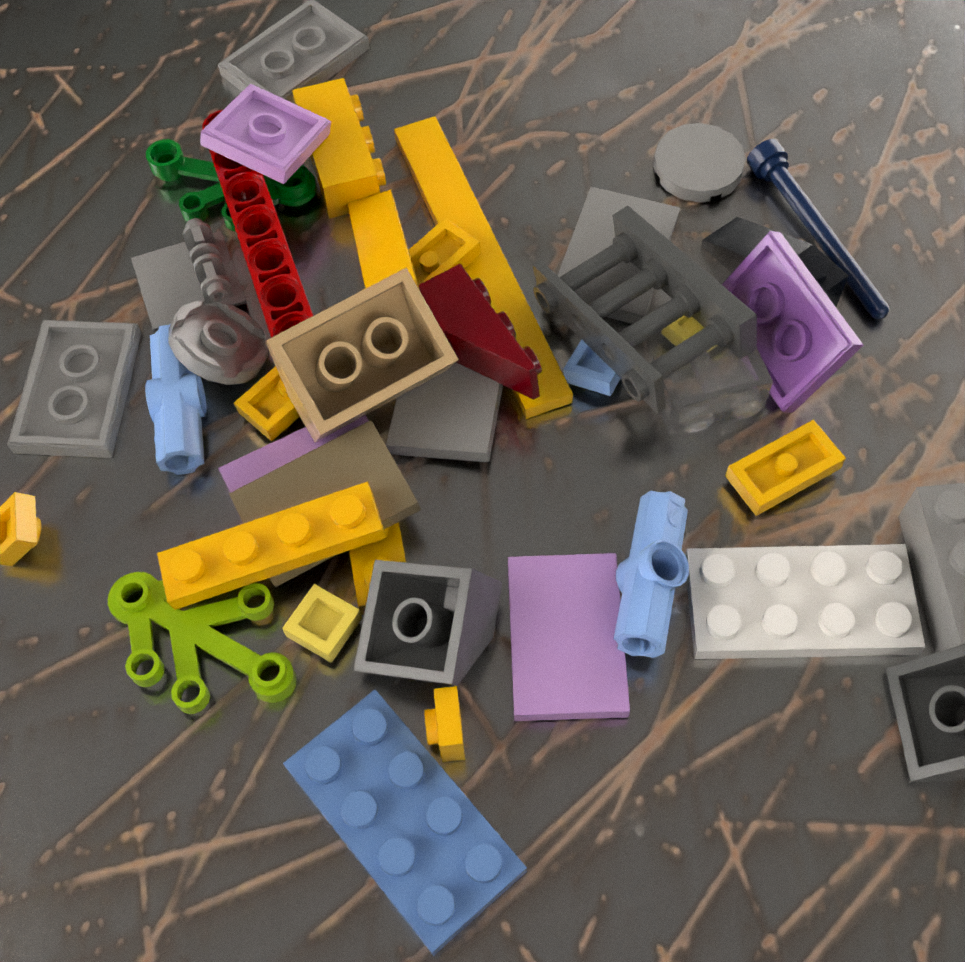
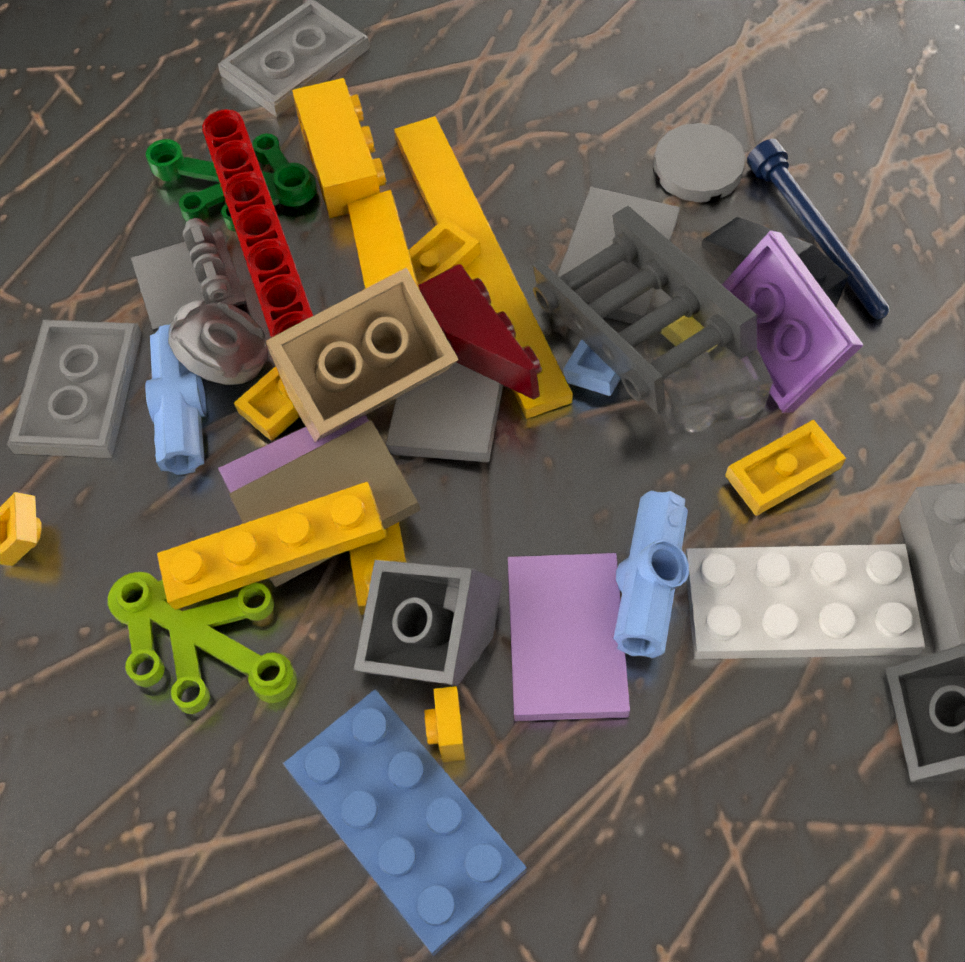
(265, 133): lavender tile -> none
(322, 623): light yellow plate -> none

